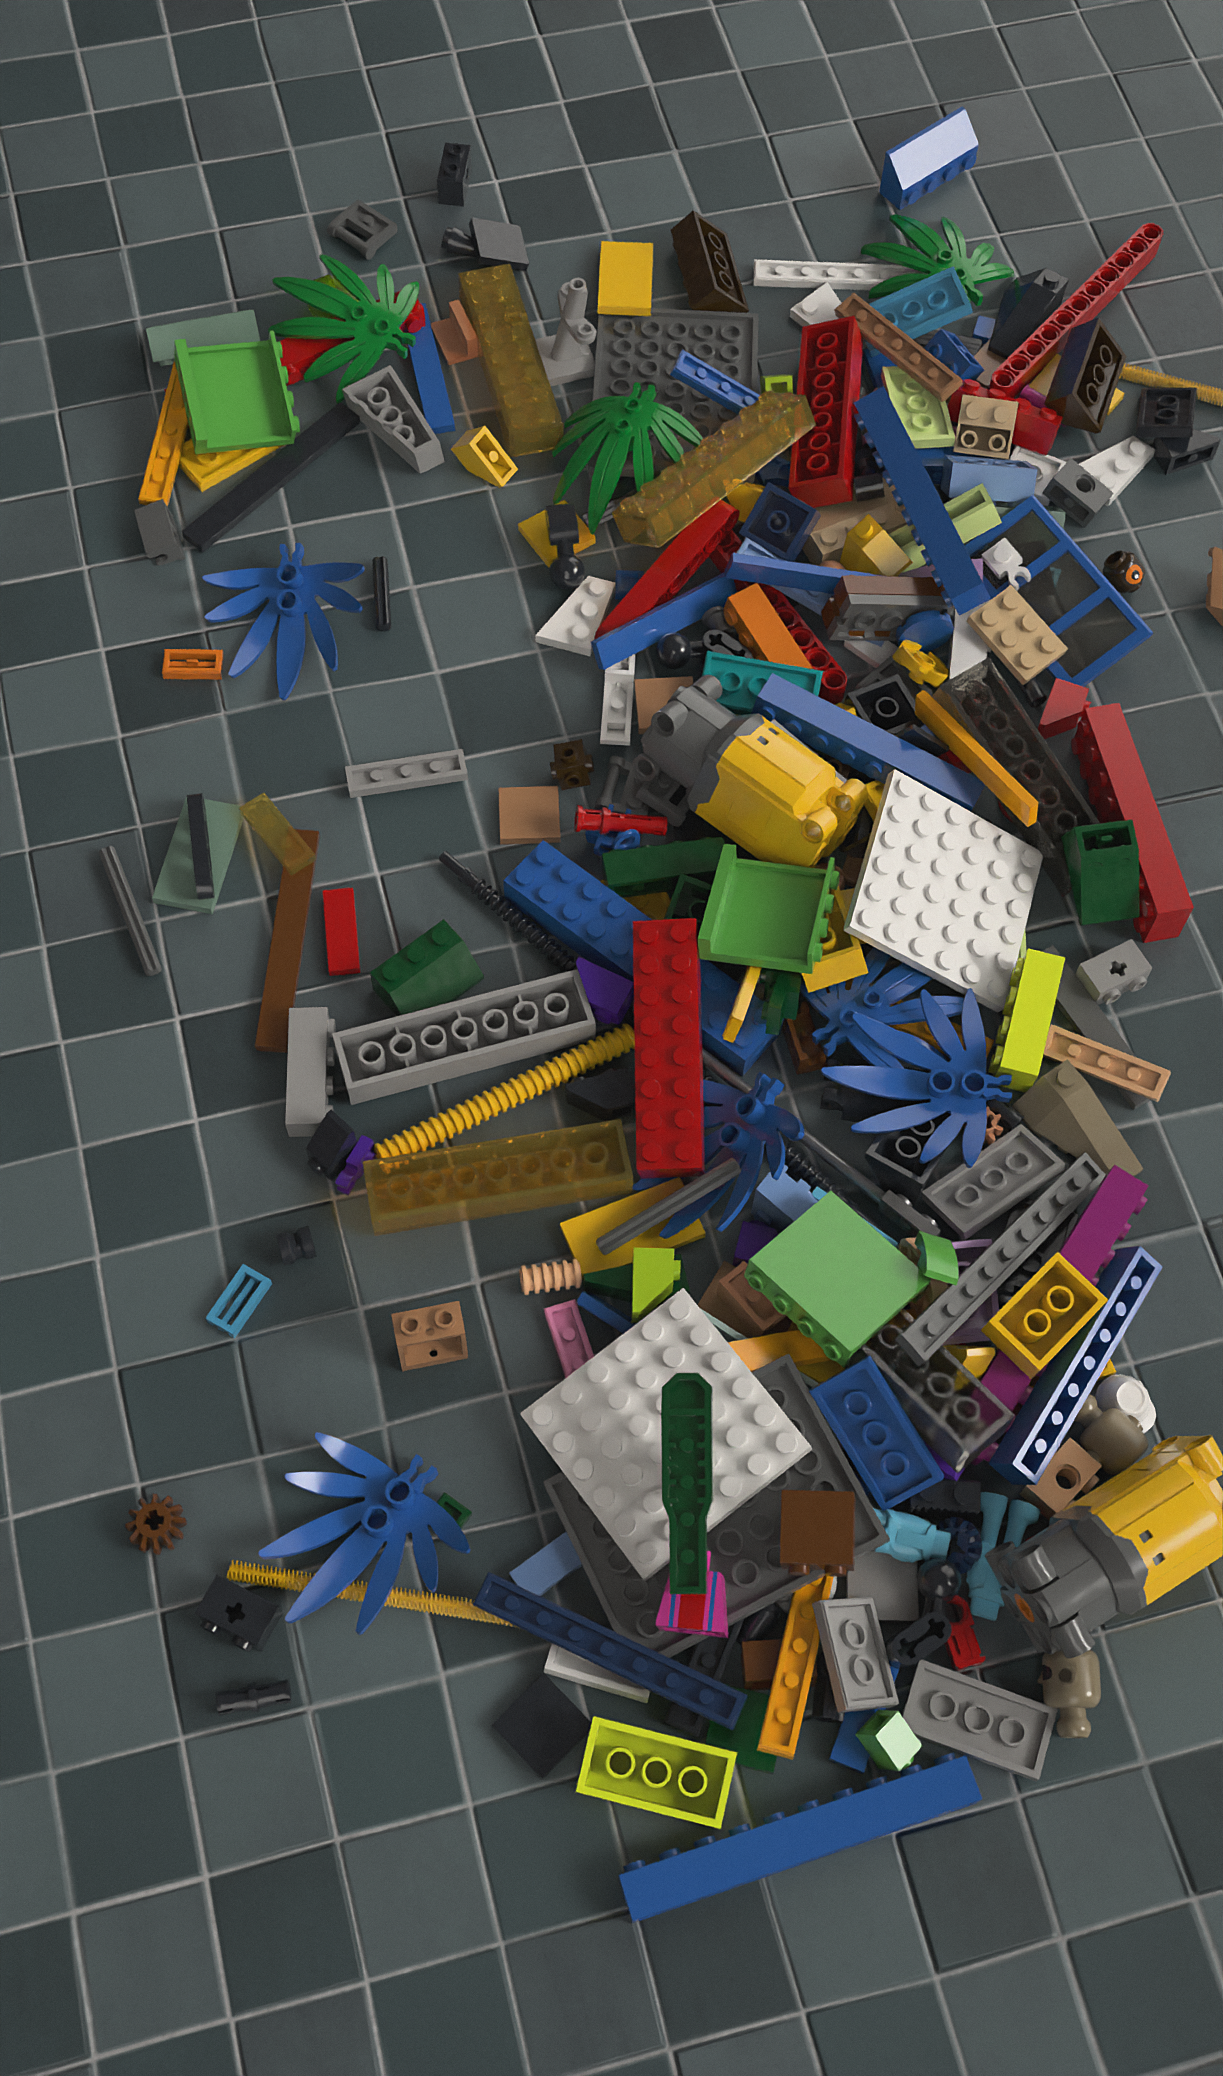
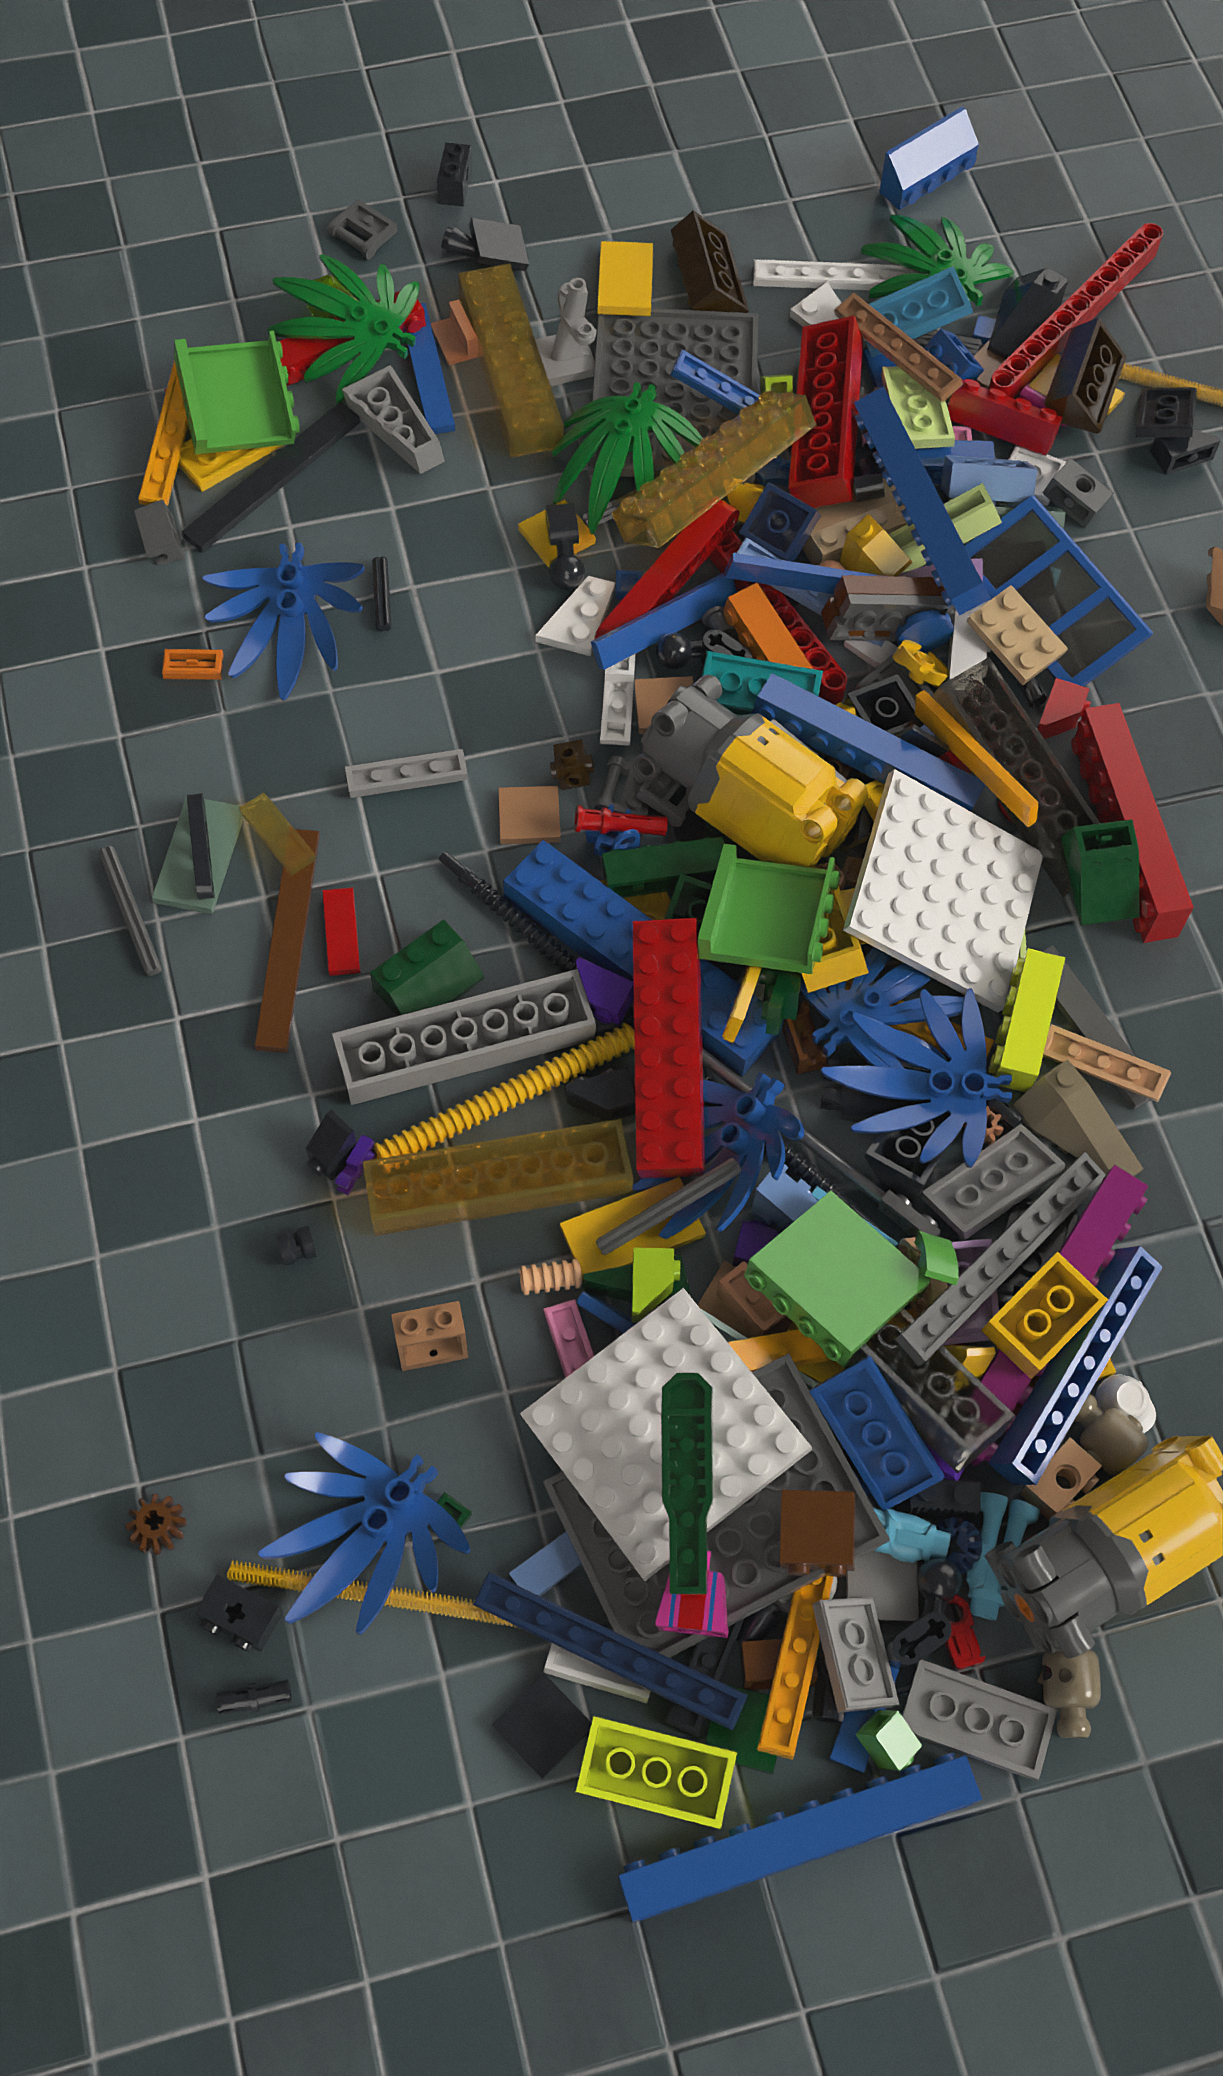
(204, 331): sand green slope -> none
(234, 1329): dark azure tile -> none
(308, 1069): light grey brick -> none
(484, 456): yellow slope -> none
(985, 427): tan slope -> none
(1004, 561): white plate -> none
(1114, 972): light grey brick -> none
(1119, 464): white wing -> none
(1124, 571): dark brown head -> none

